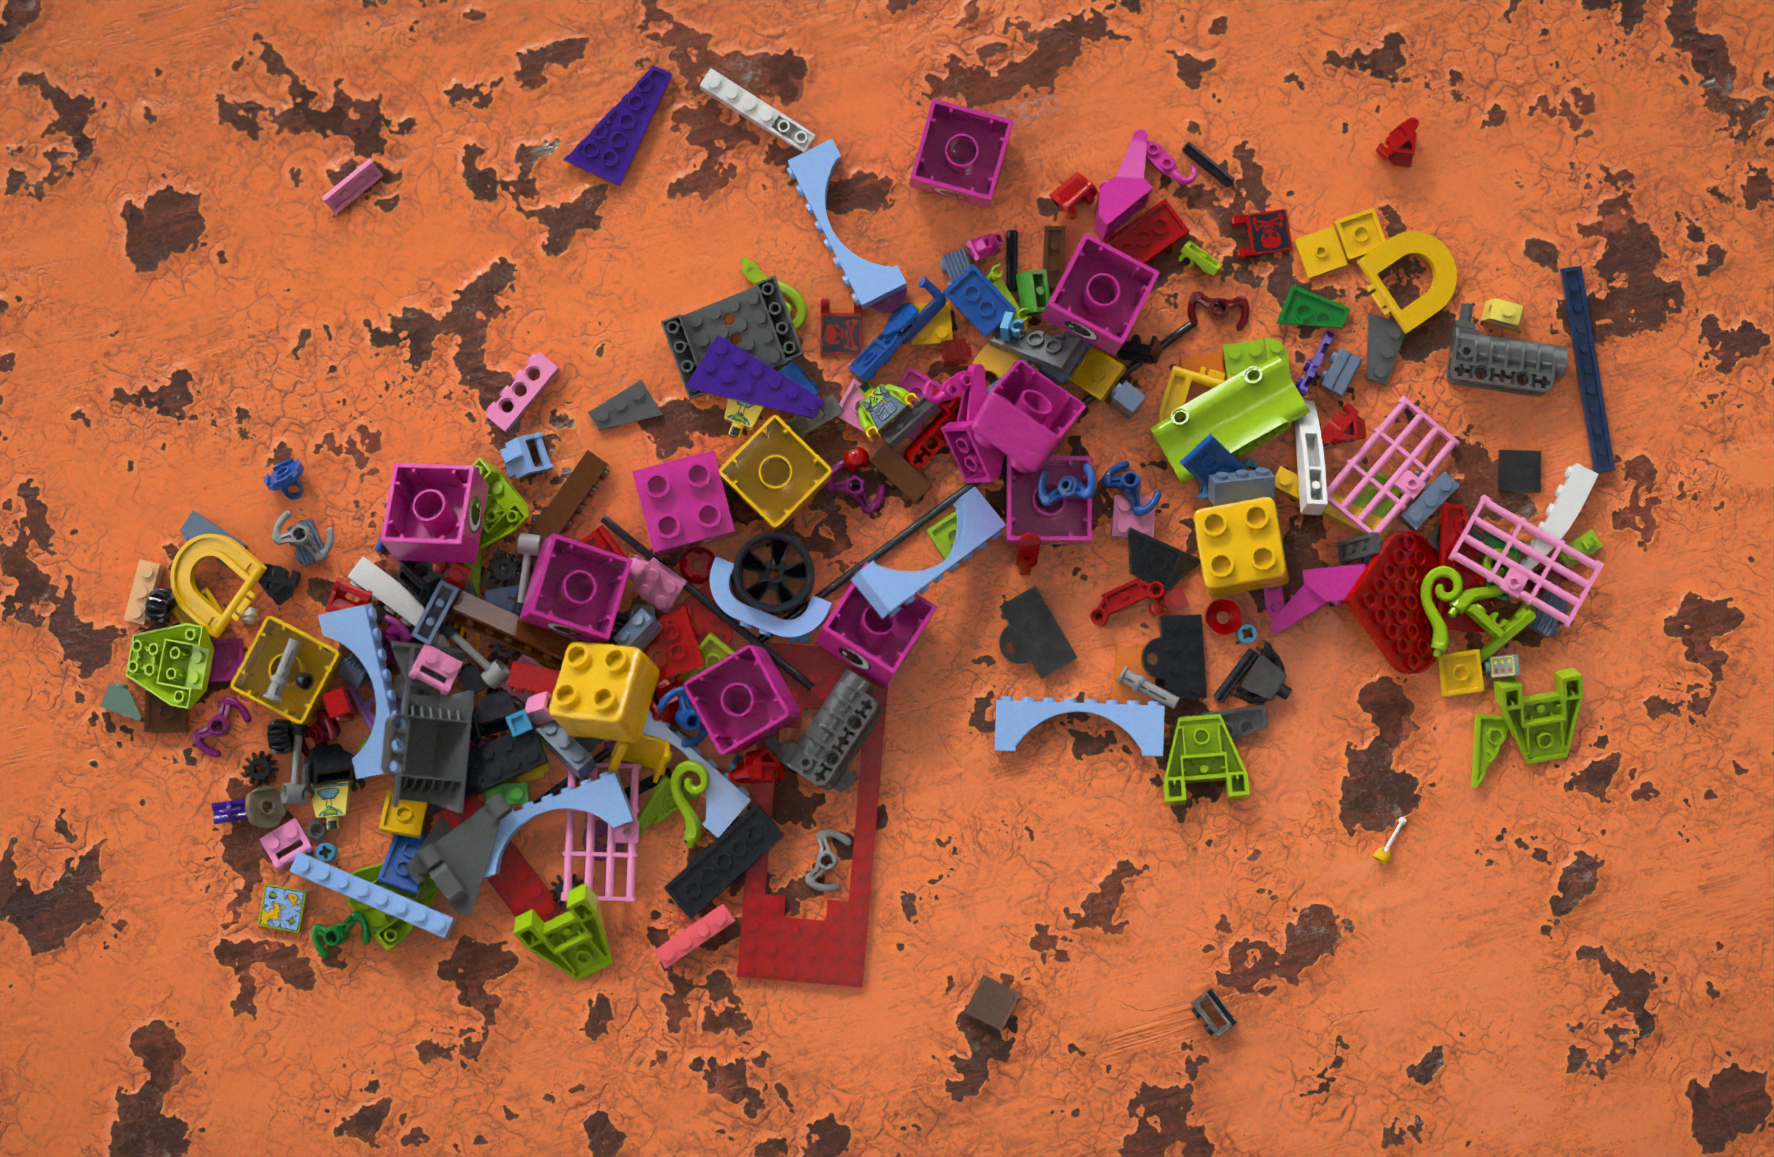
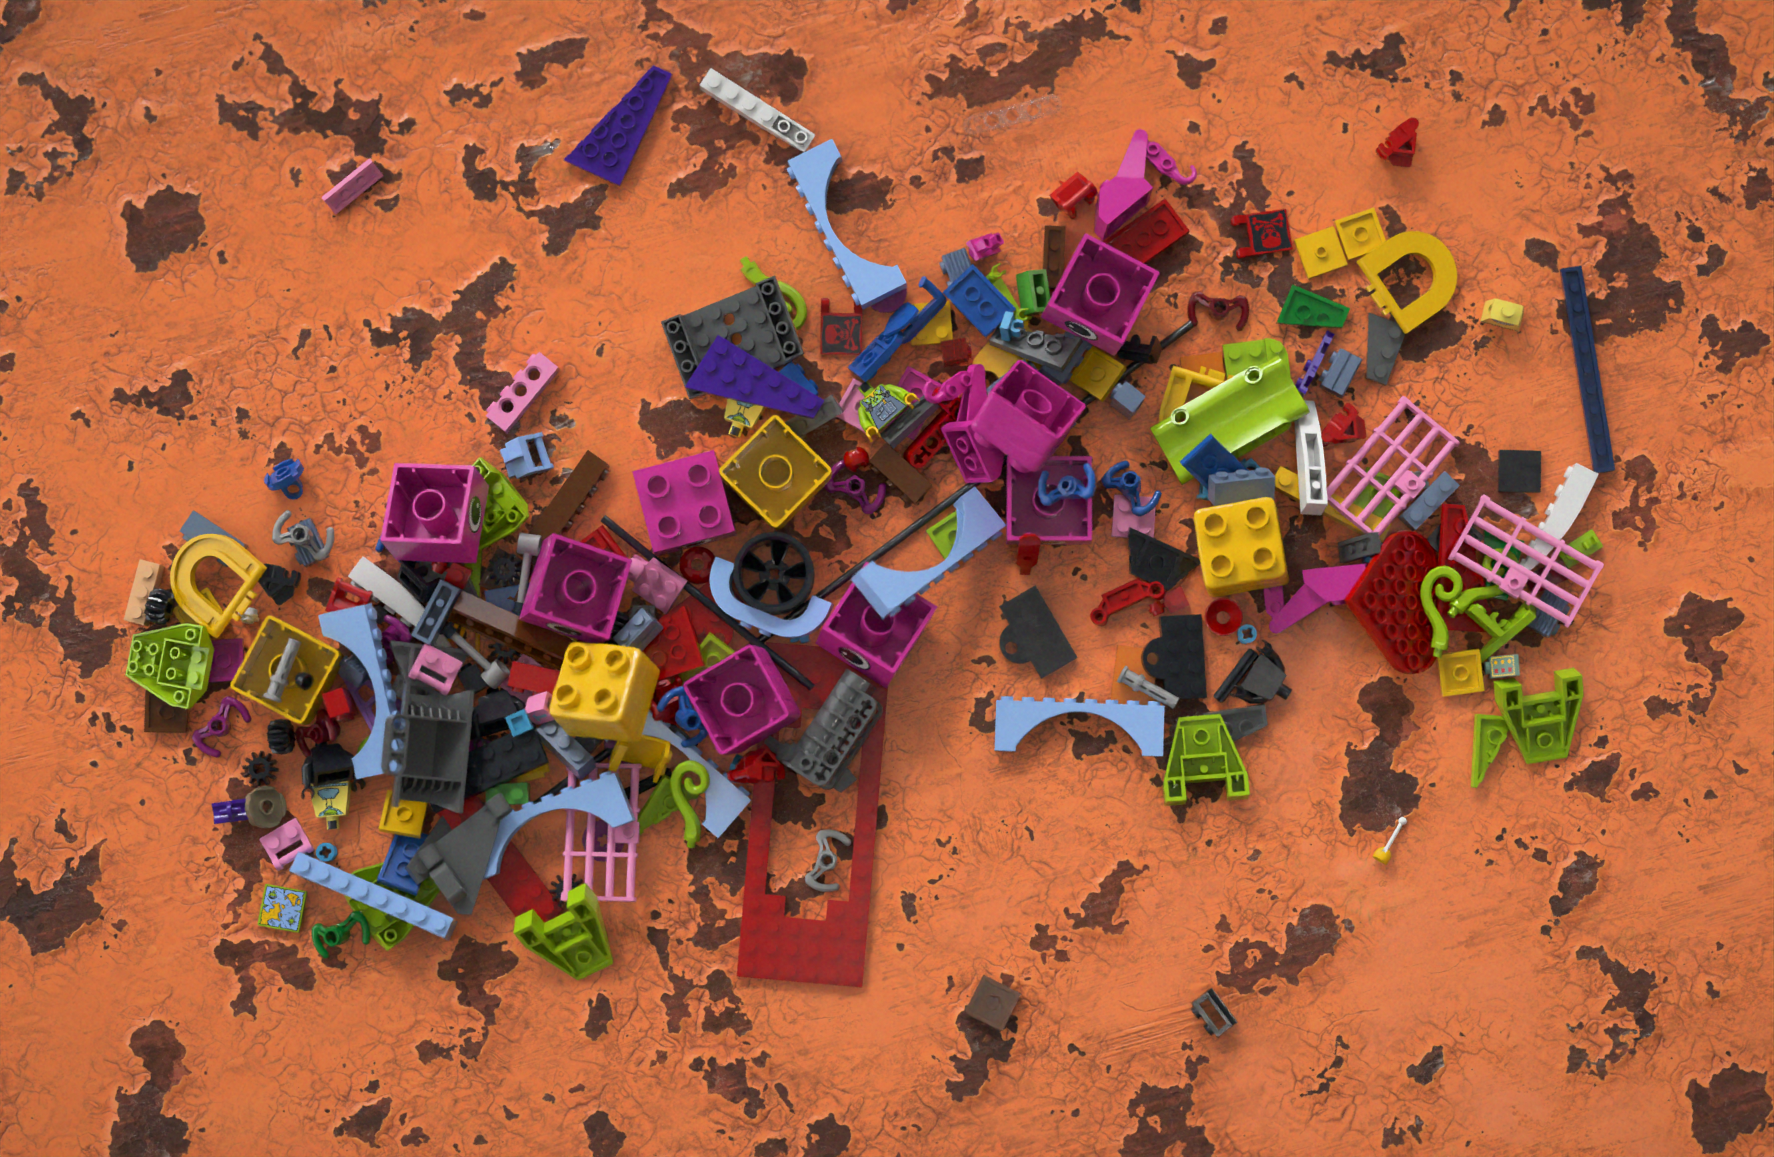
(122, 701): sand green slope -> none
(292, 791): light grey piece -> none
(311, 831): dark grey plate -> none
(626, 407): dark grey wing -> none
(694, 935): coral brick -> none
(724, 861): black plate -> none
(961, 153): dark pink brick -> none
(1012, 260): black axle -> none
(1206, 262): lime plate -> none
(1207, 164): black axle -> none
(1502, 358): dark grey piece -> none

